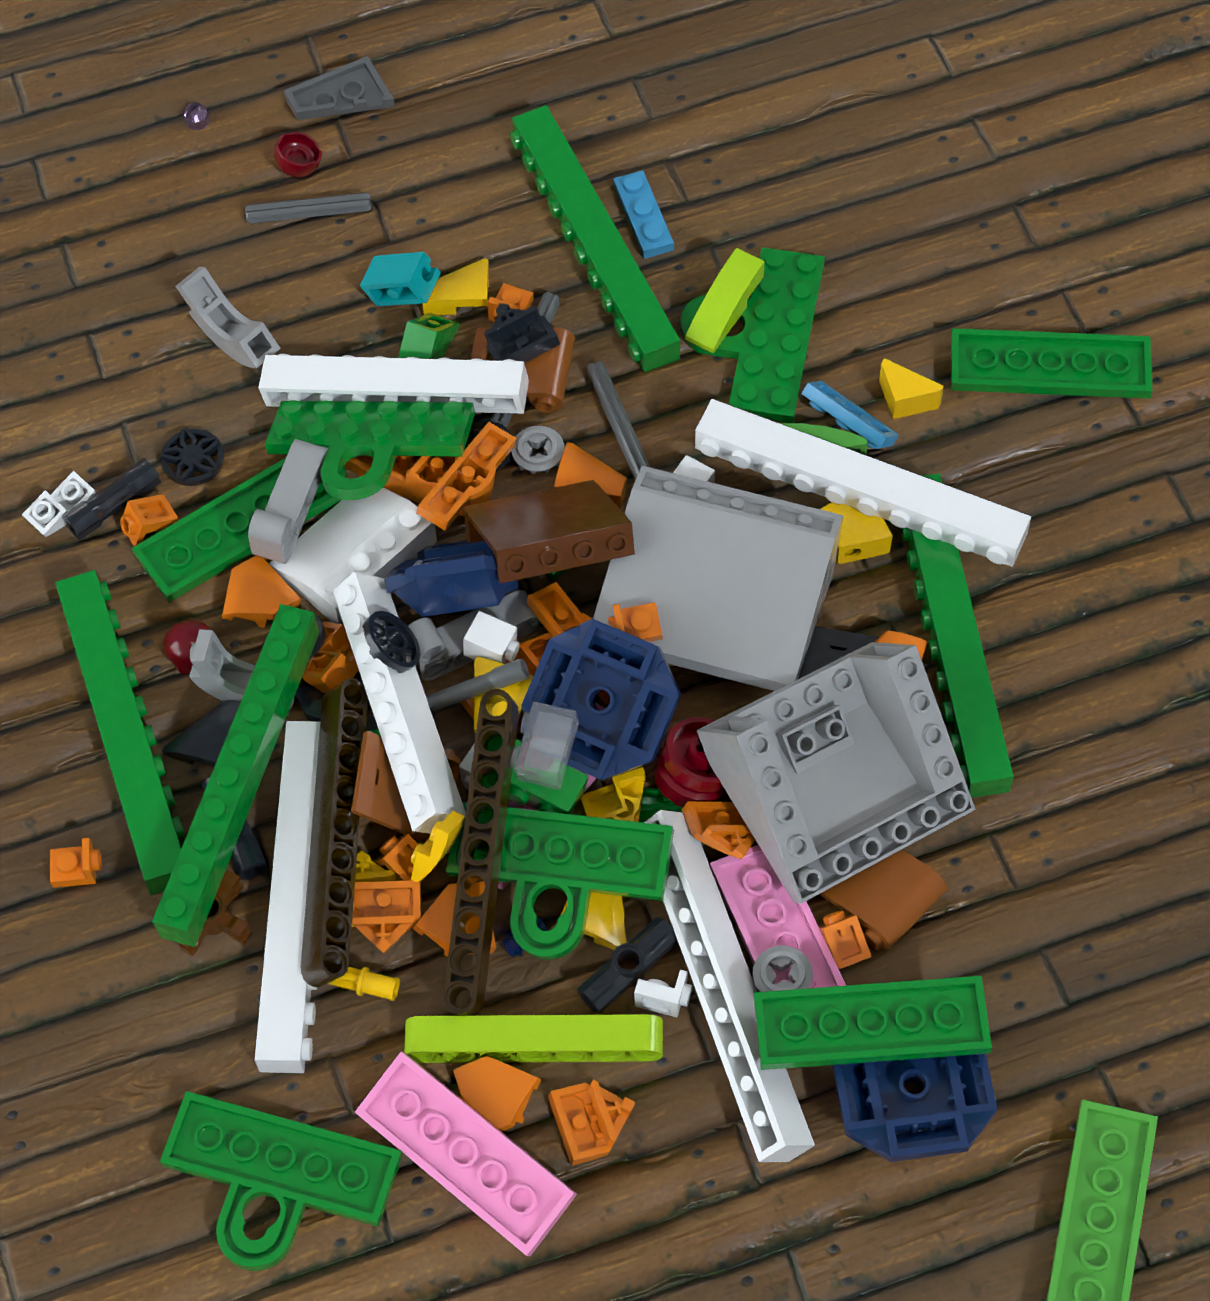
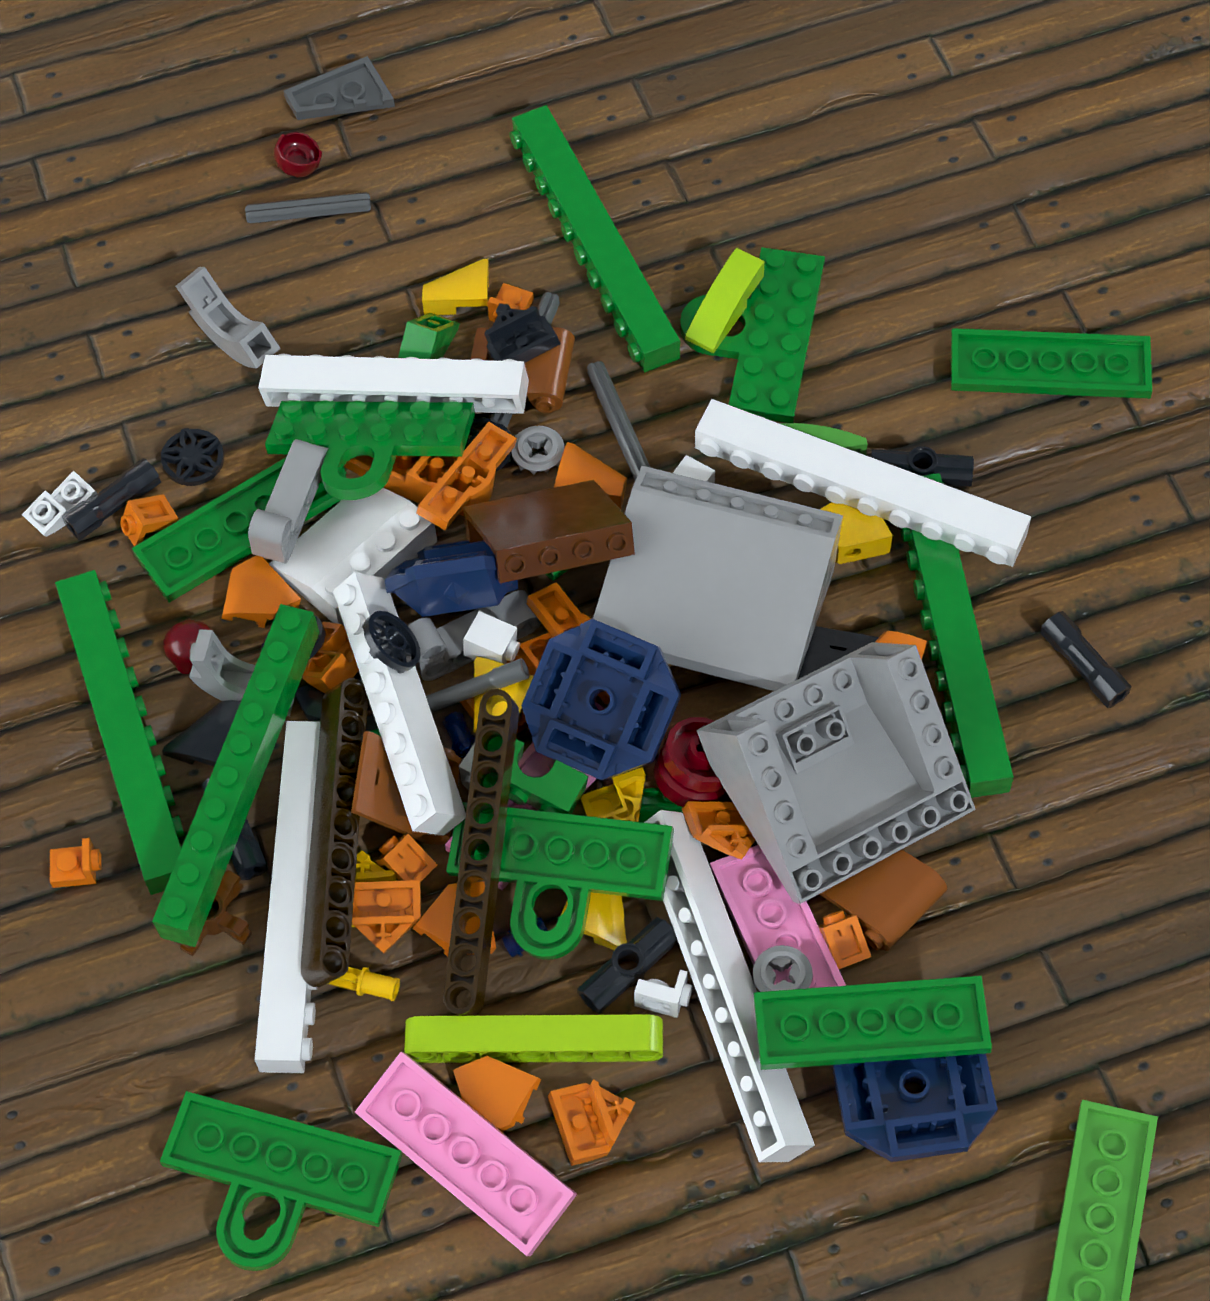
(199, 118): clear purple hinge -> none
(400, 279): teal brick -> none
(441, 840): yellow slope -> none
(459, 733): none -> clear blue pin
(545, 745): clear brick -> none
(638, 621): orange bracket -> none
(643, 214): dark azure plate -> none
(849, 415): dark azure plate -> none
(908, 391): yellow slope -> none
(953, 469): none -> black piece
(1101, 677): none -> black axle

